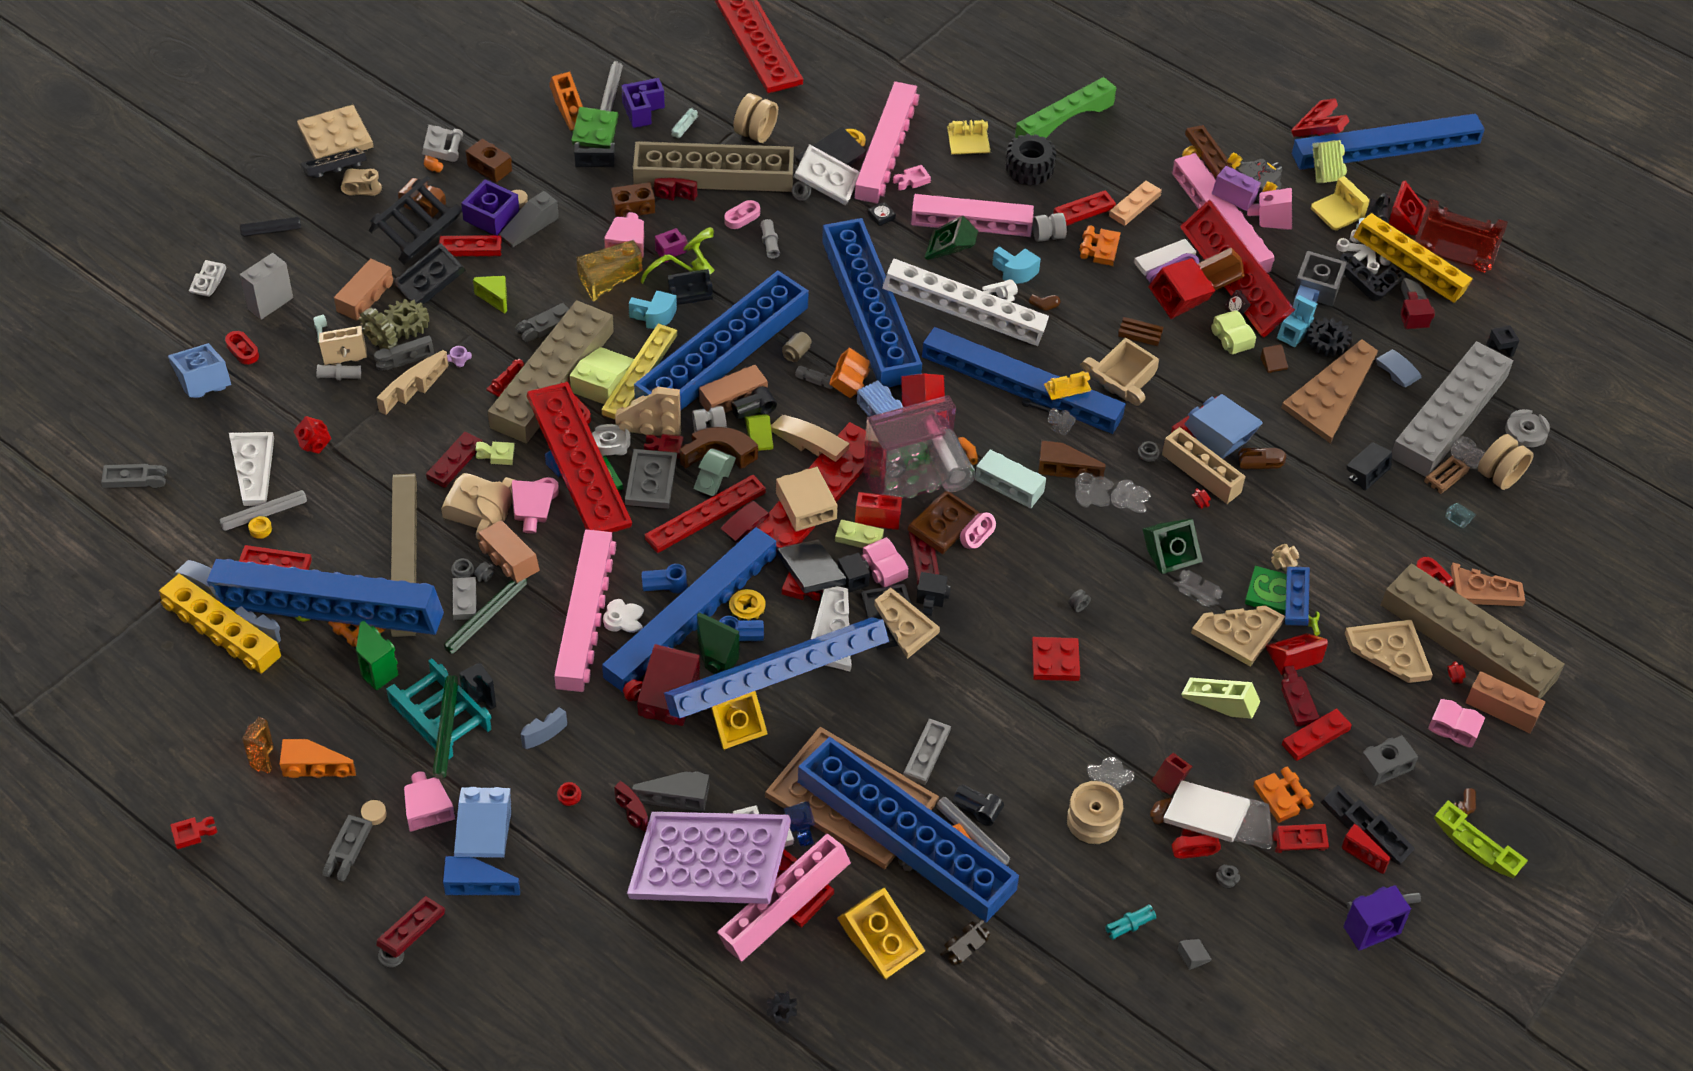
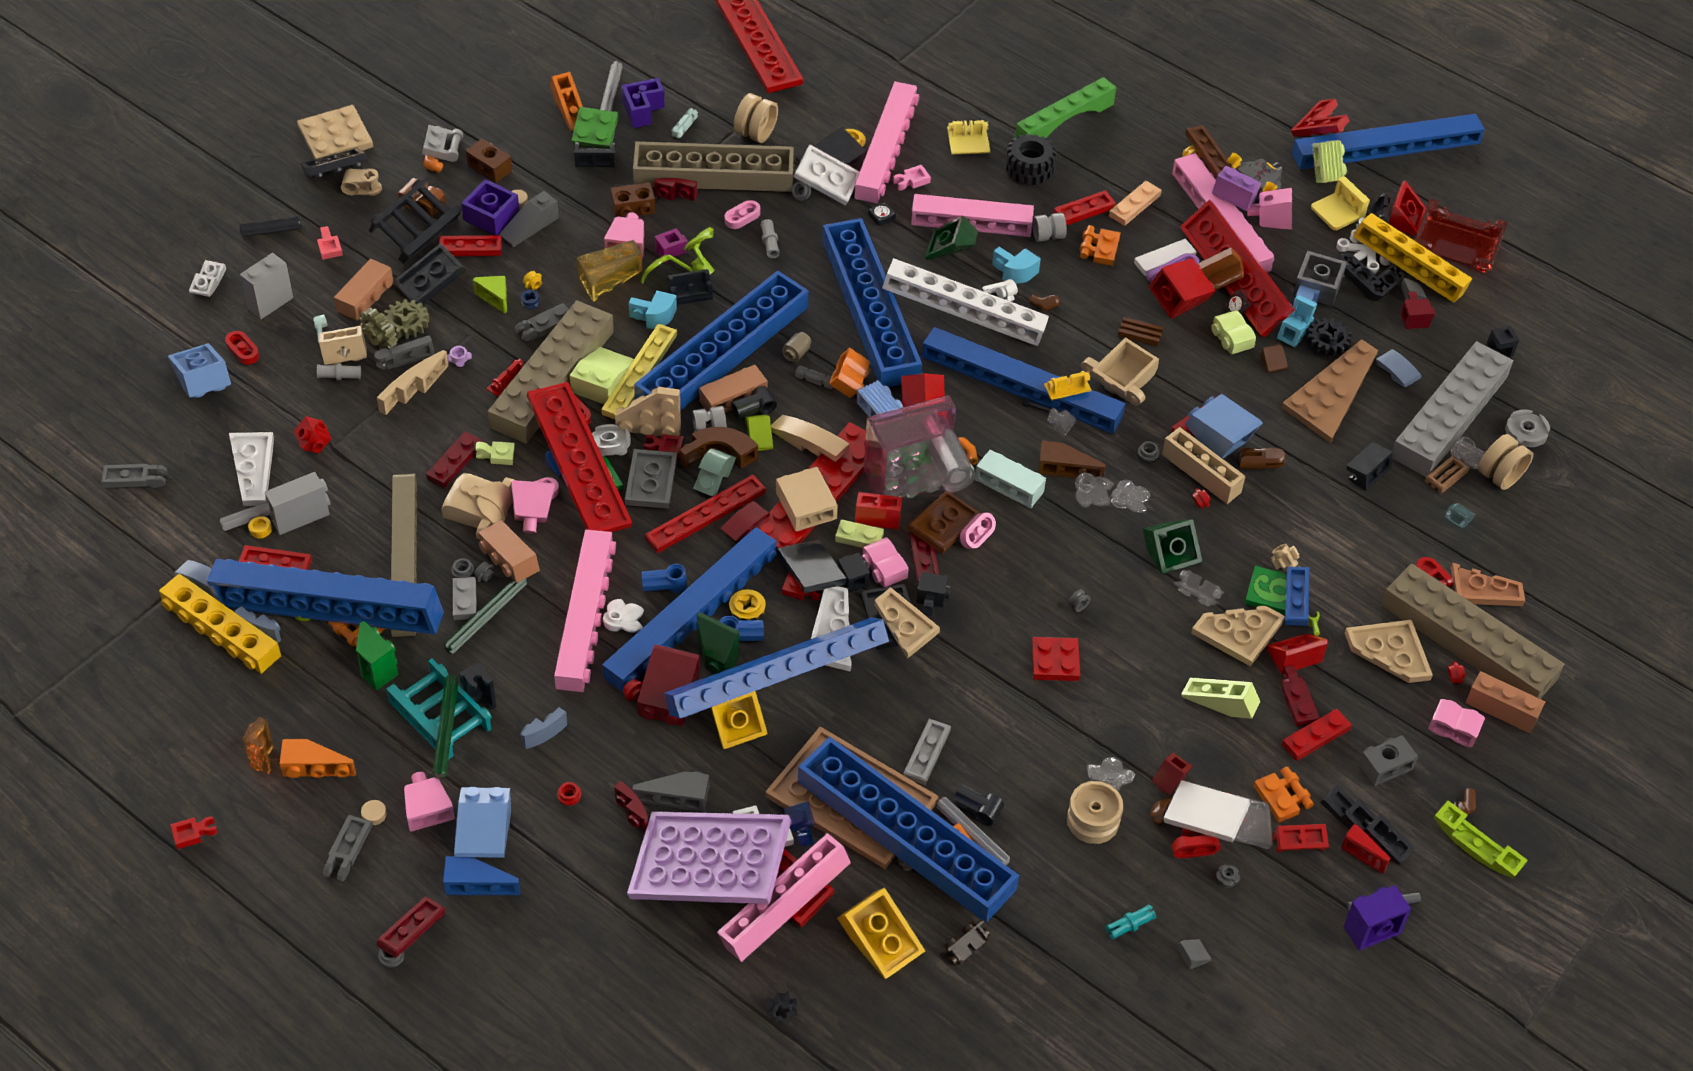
(298, 502): none -> light grey brick
(329, 245): none -> coral plate
(529, 294): none -> dark blue bush
(532, 280): none -> yellow plate

